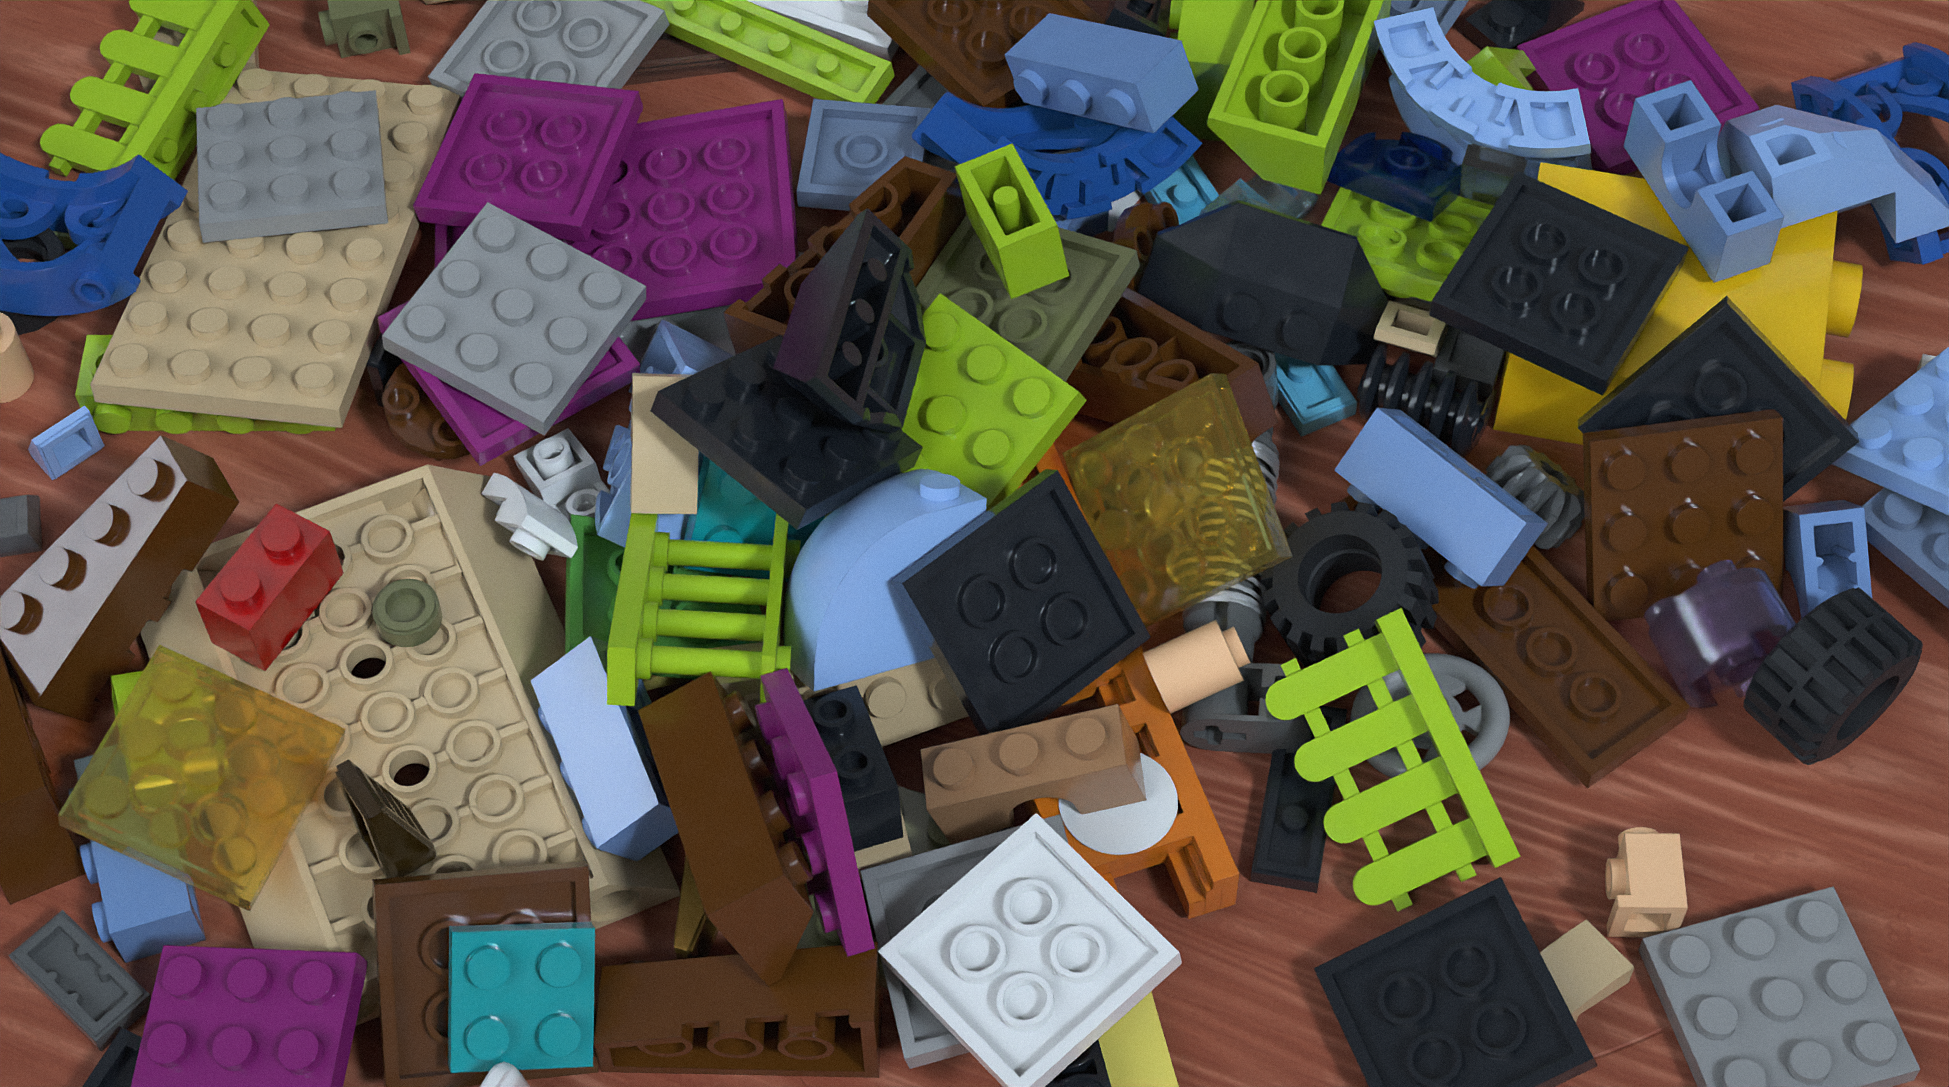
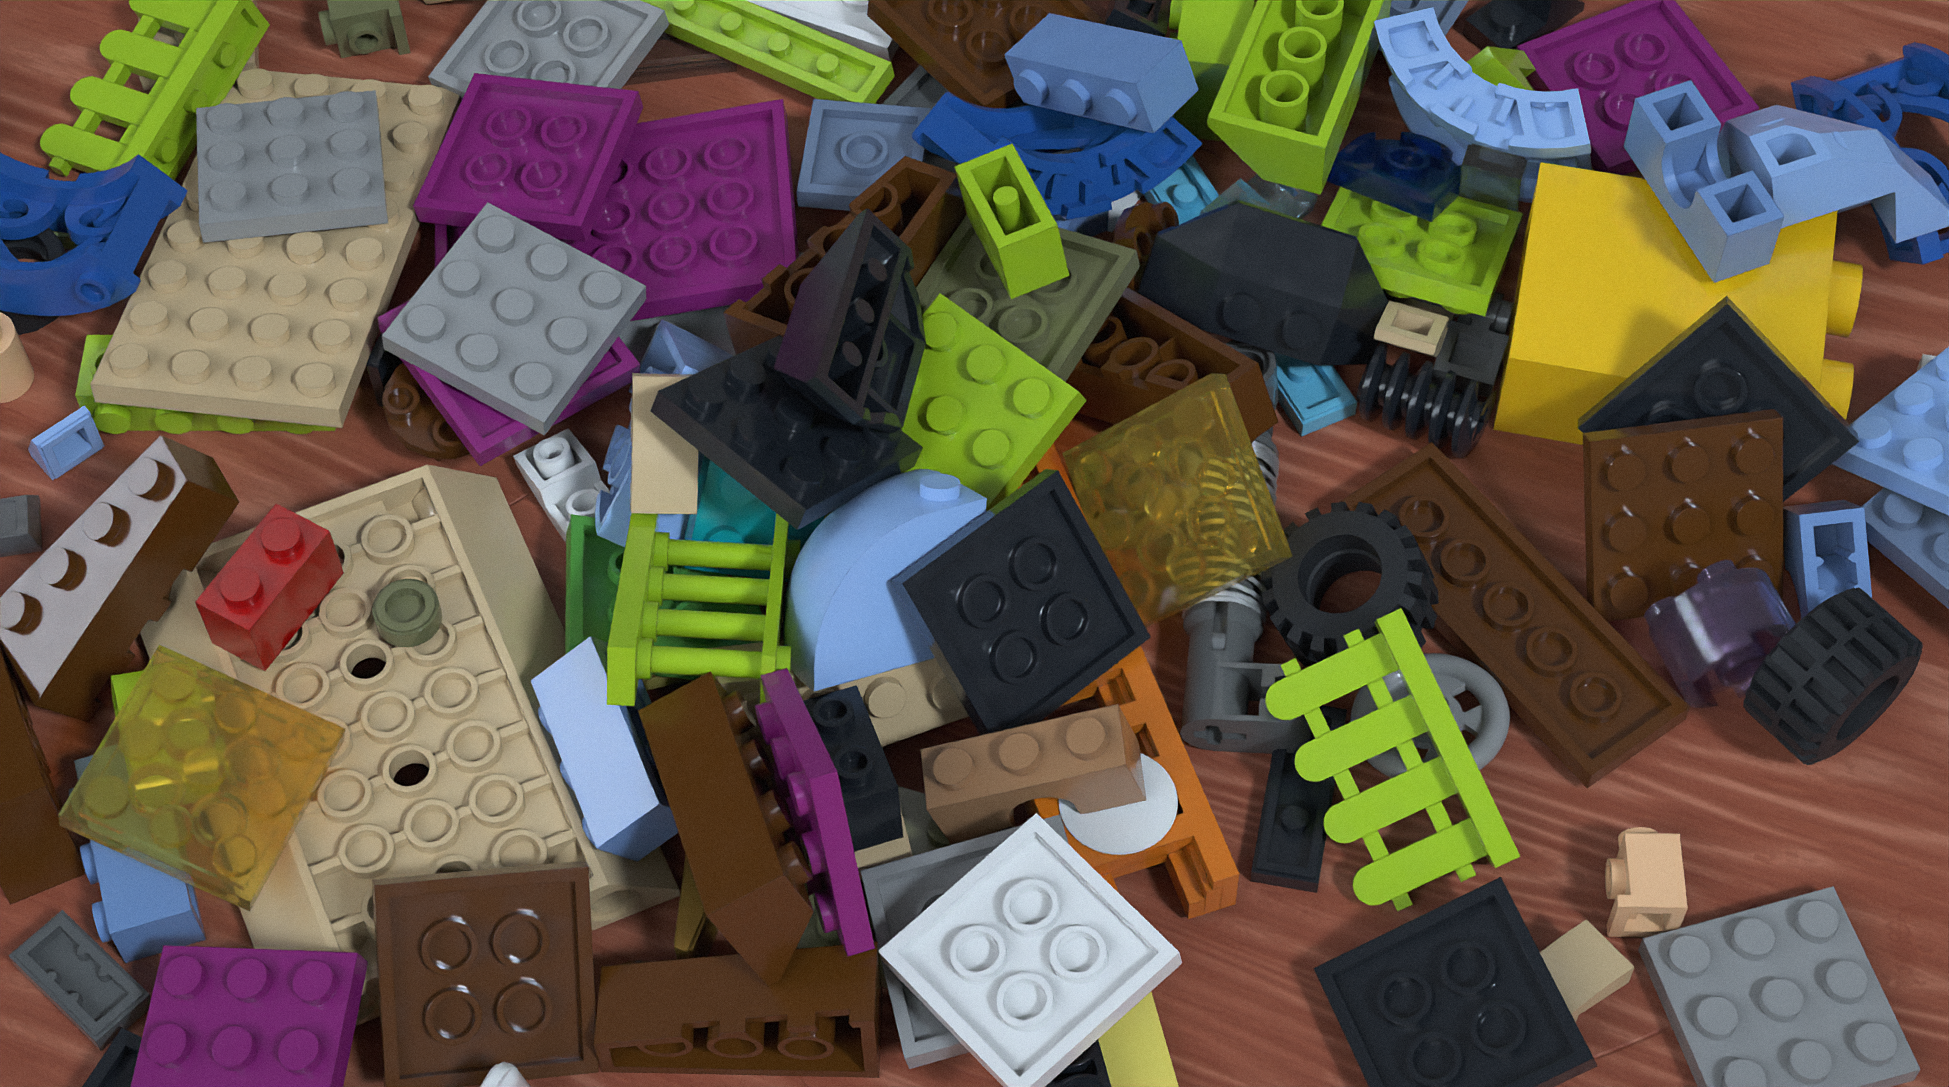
(384, 823): dark brown slope -> none
(521, 996): teal plate -> none
(535, 524): white slope -> none
(1197, 665): light nougat brick -> none
(1439, 499): medium blue brick -> none
(1542, 489): dark grey gear -> none
(1559, 282): black plate -> none

